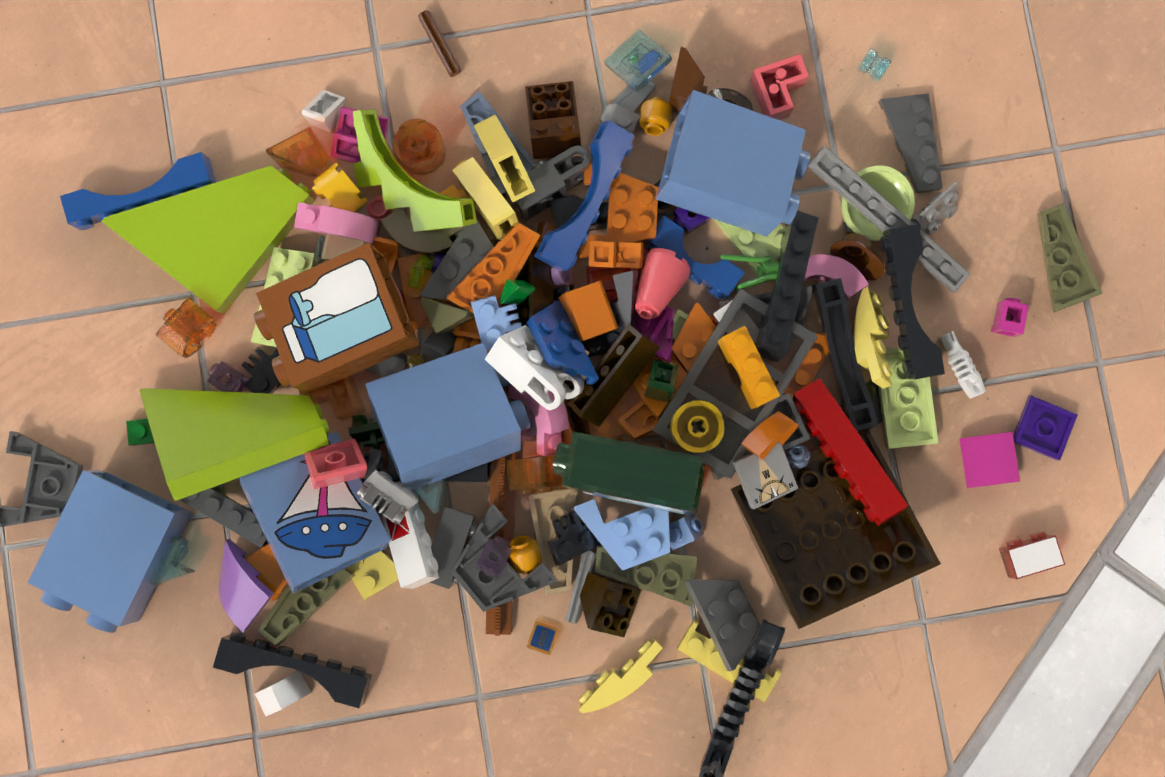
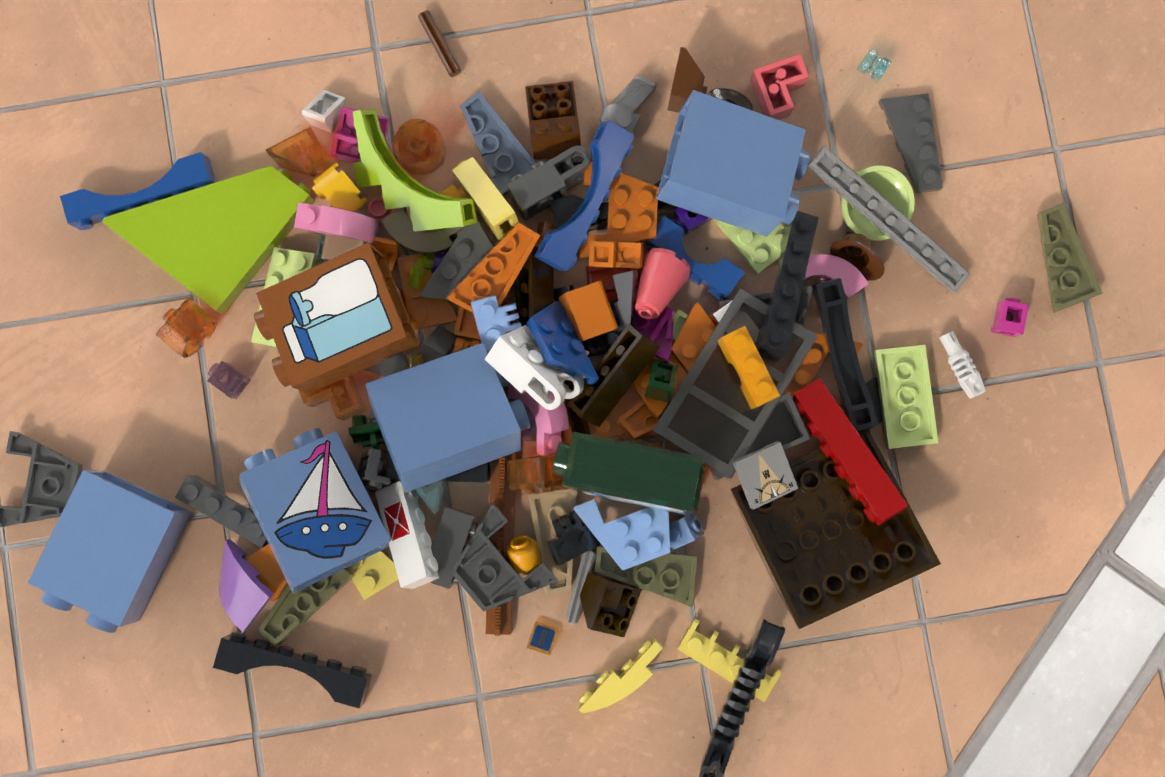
(139, 432): green plate -> none
(169, 565): clear light blue slope -> none
(226, 435): lime slope -> none
(263, 376): black hinge -> none
(283, 693): white slope -> none
(335, 463): coral slope -> none
(381, 484): light grey hinge -> none
(445, 316): olive slope -> none
(492, 567): clear purple brick -> none
(504, 158): light yellow slope -> none
(516, 291): green slope -> none
(561, 278): lavender tile -> none
(638, 60): clear light blue tile -> none
(655, 116): light orange head -> none
(711, 424): yellow brick -> none
(726, 617): dark grey wing -> none
(766, 272): bright green plant -> none
(767, 434): orange slope -> none
(800, 460): sand blue plate -> none
(869, 333): light yellow slope -> none
(902, 250): black arch -> none
(939, 209): light grey hinge -> none
(989, 460): dark pink slope -> none
(1031, 555): white brick -> none
(1044, 428): dark purple tile -> none

